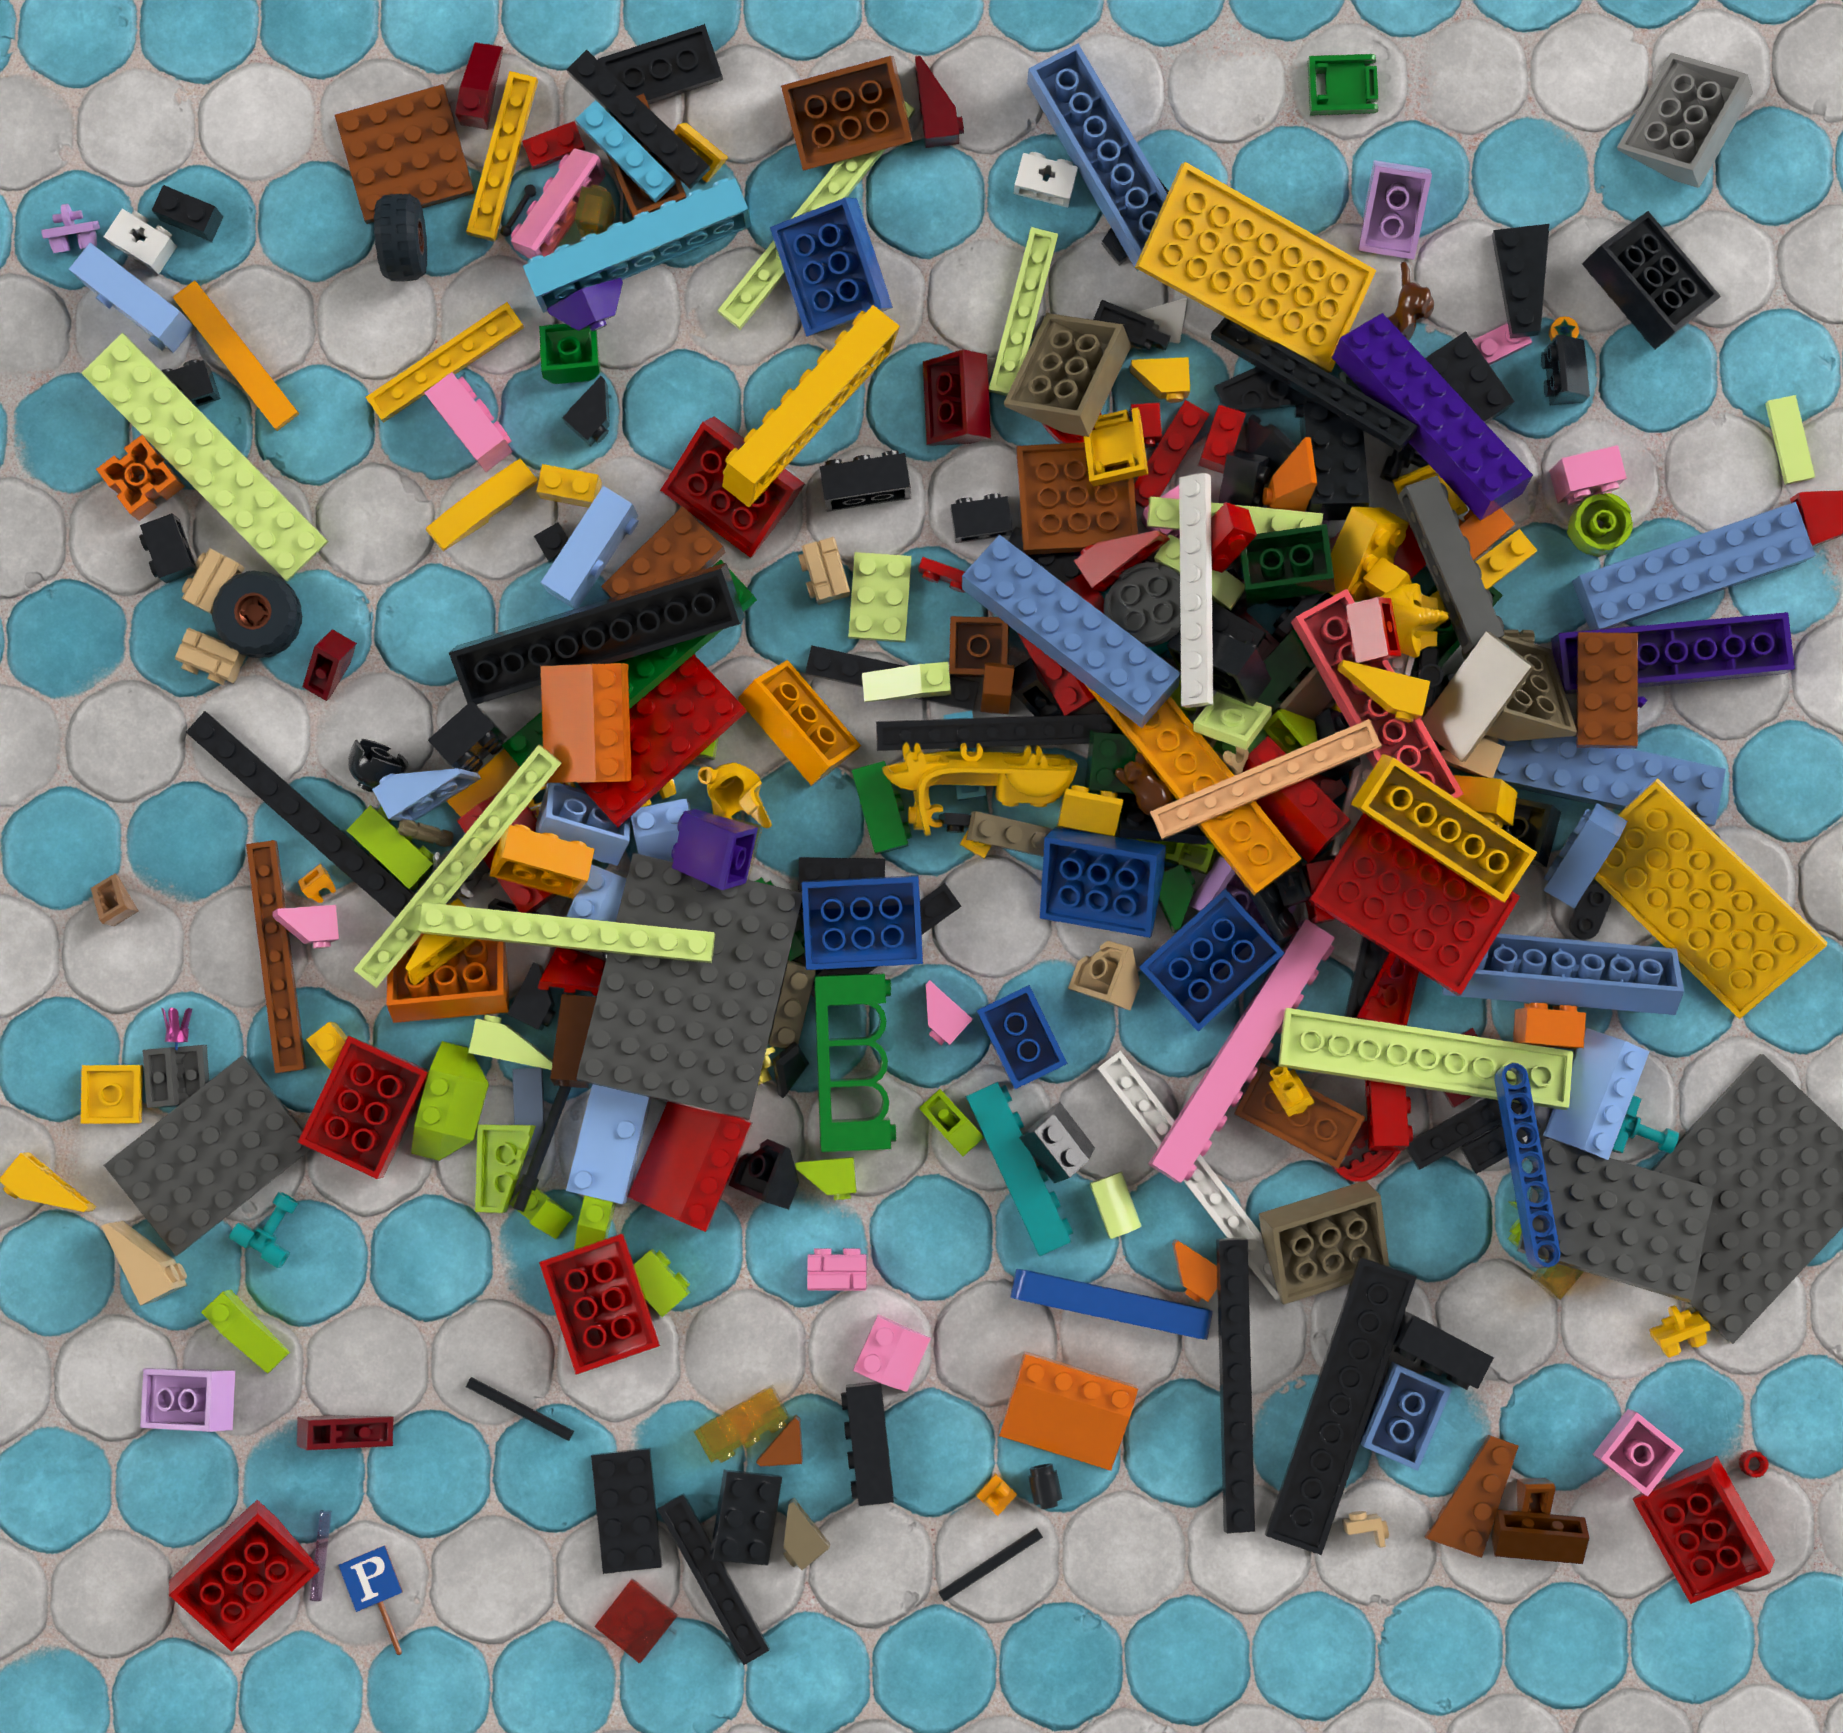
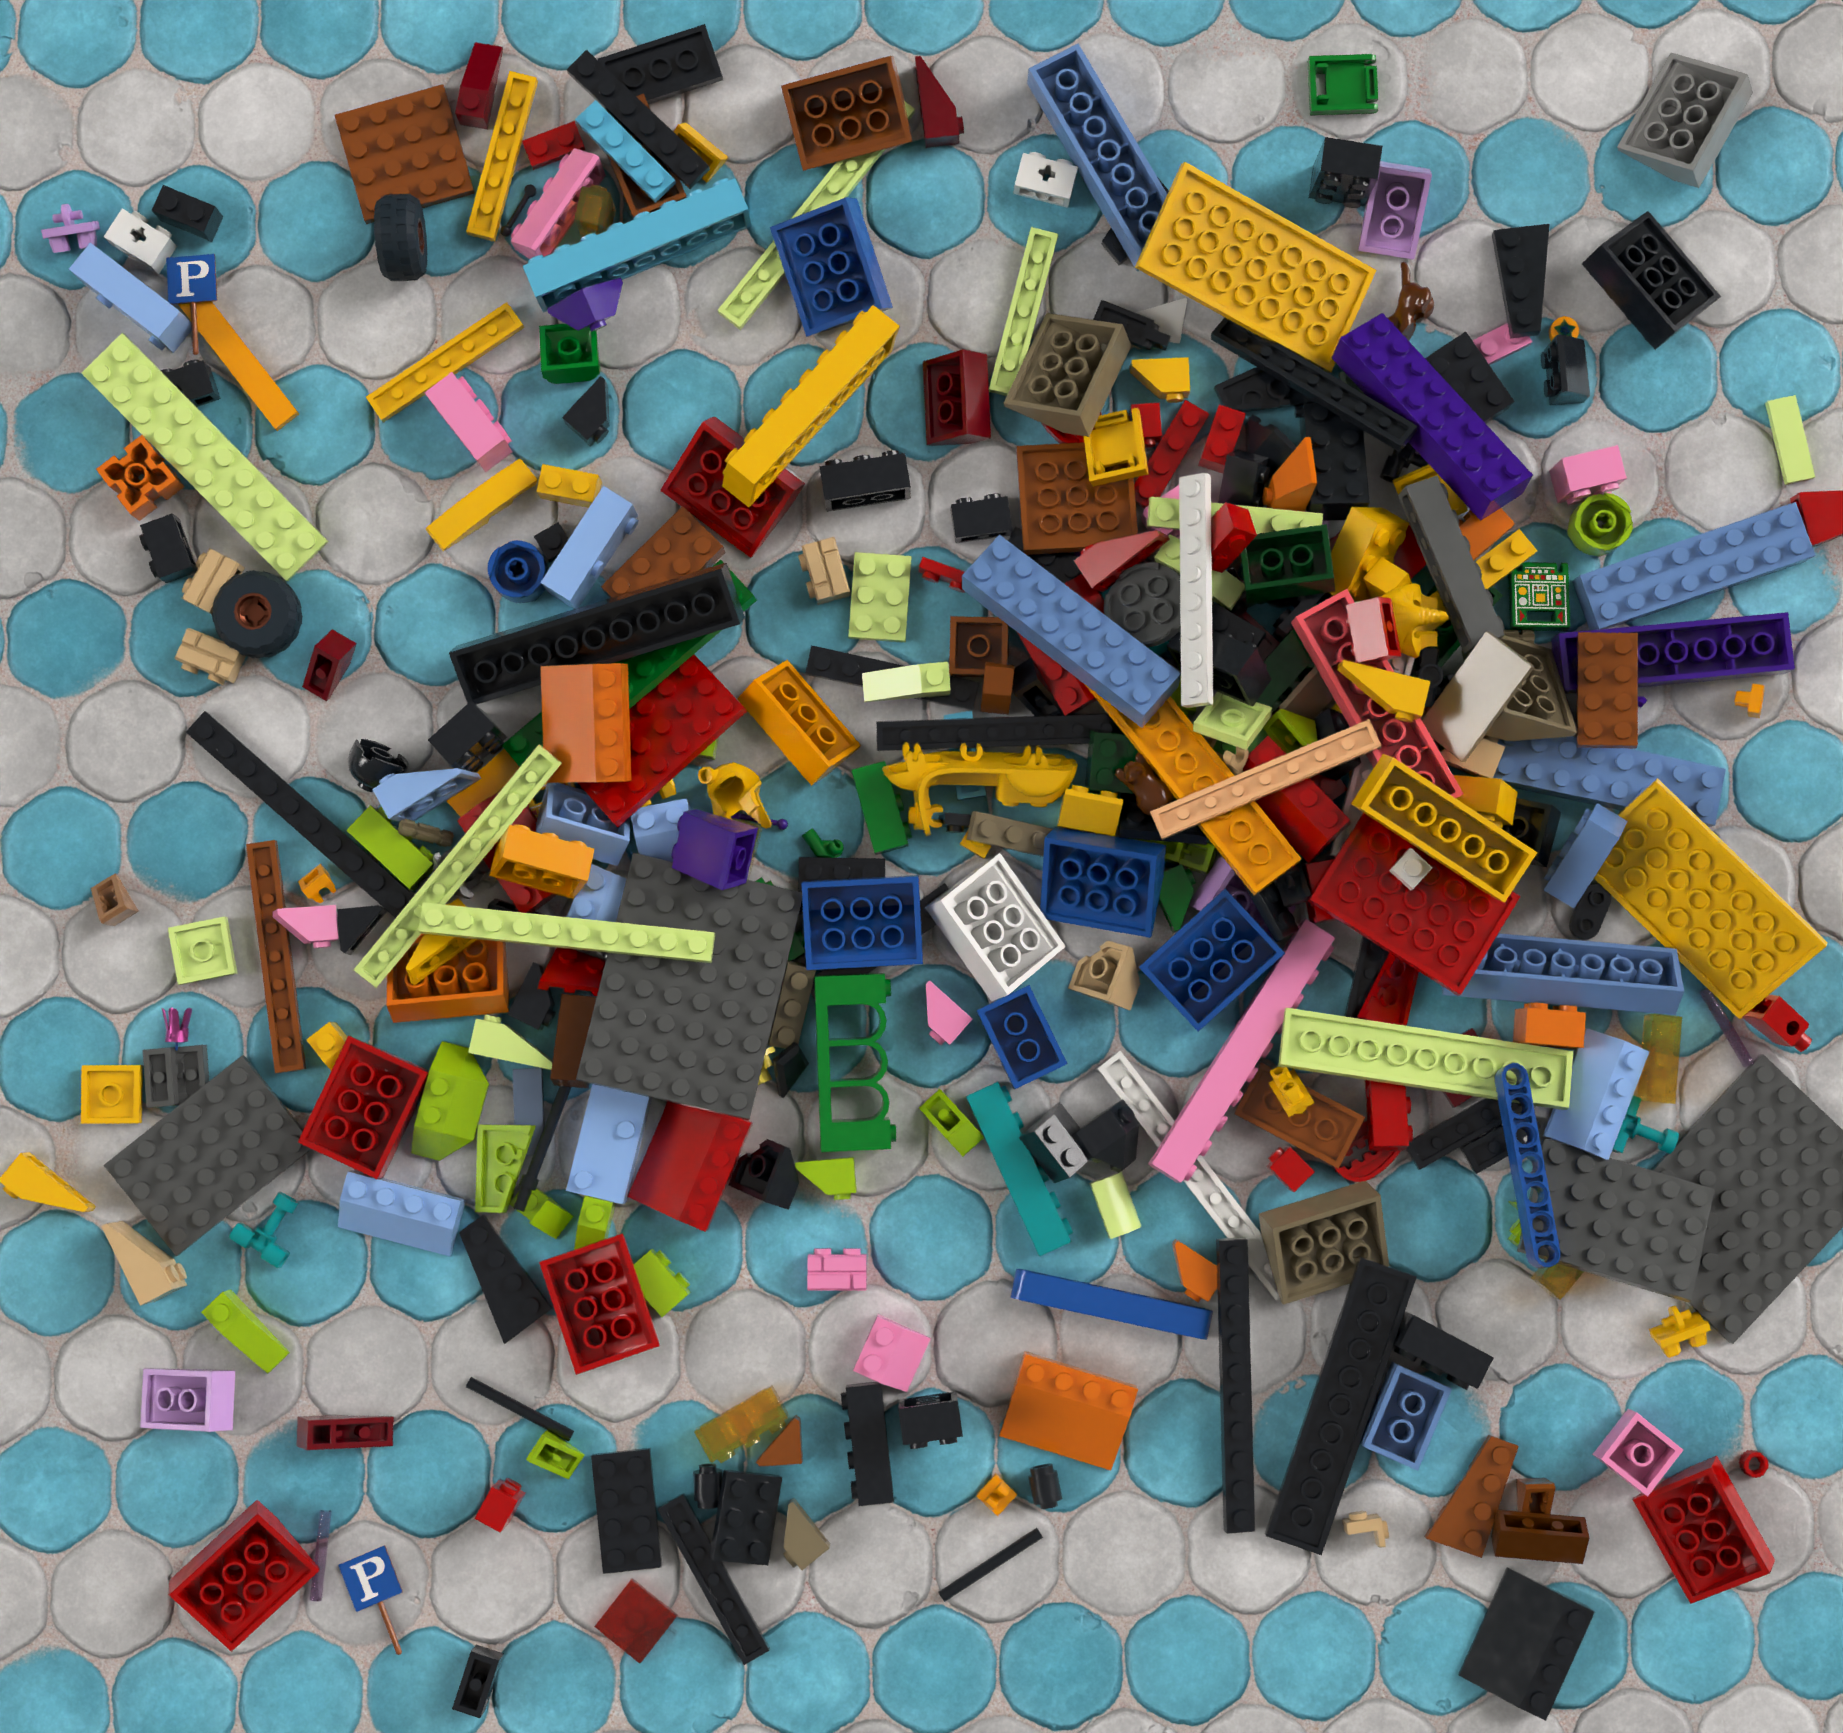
(192, 281): none -> blue piece
(202, 950): none -> yellowish green plate
(356, 925): none -> black slope
(400, 1212): none -> light blue slope
(478, 1681): none -> black brick
(500, 1504): none -> red brick
(505, 1283): none -> black wing
(512, 557): none -> blue brick
(555, 1455): none -> lime slope
(707, 1485): none -> black brick
(782, 824): none -> dark purple hinge
(823, 848): none -> green arm
(930, 1419): none -> black brick
(995, 927): none -> white slope
(1111, 1137): none -> black slope
(1289, 1168): none -> red brick
(1345, 172): none -> black brick
(1410, 869): none -> white plate
(1526, 1643): none -> black slope
(1539, 589): none -> green container
(1660, 1071): none -> clear yellow brick
(1726, 1027): none -> clear purple bar
(1751, 700): none -> light orange tile
(1779, 1023): none -> red torso

